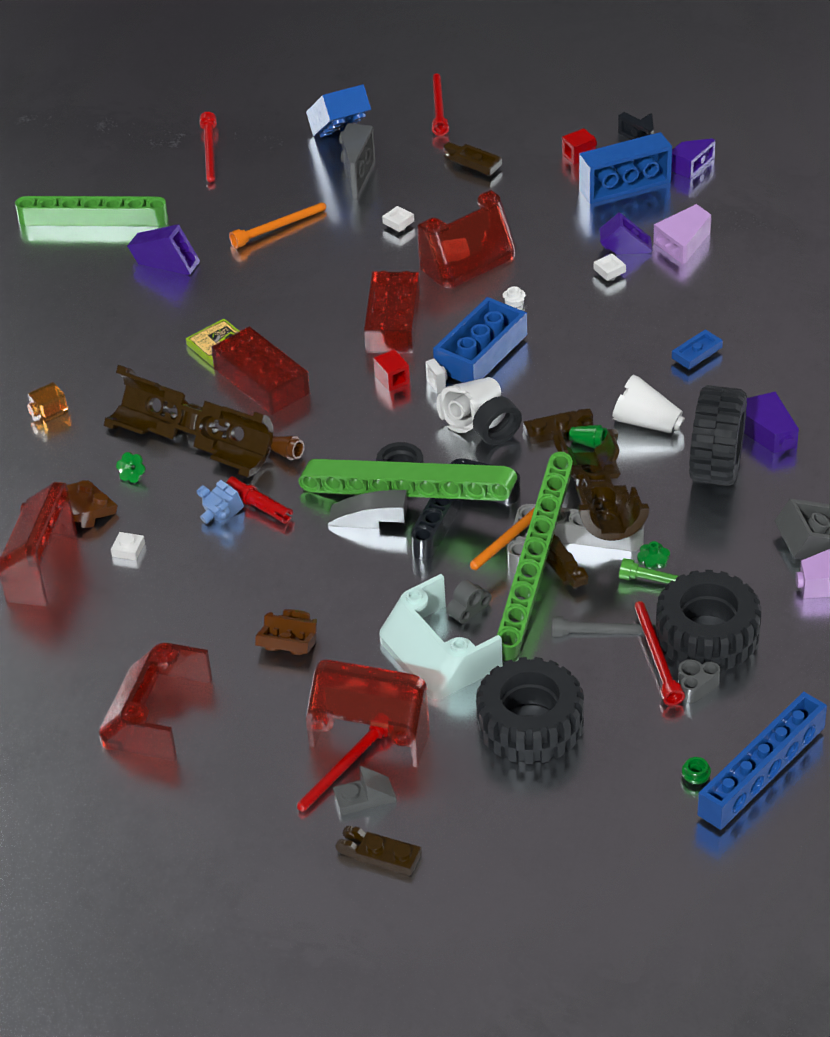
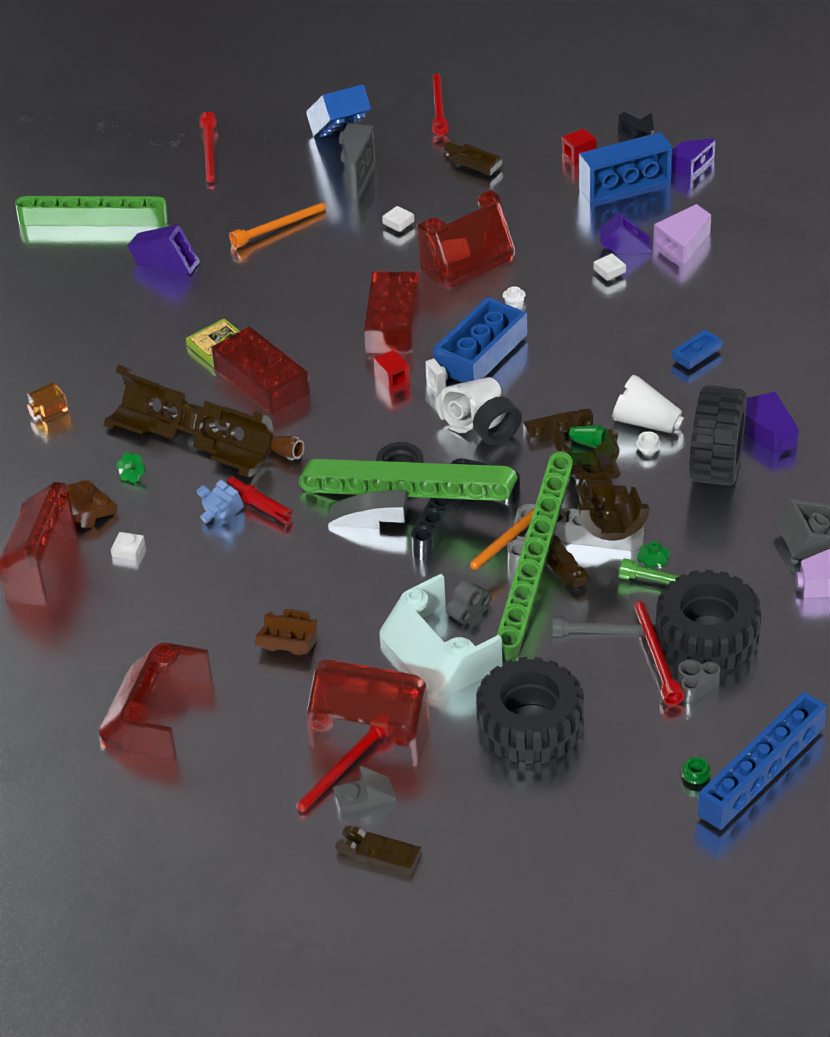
(648, 442): none -> white plate

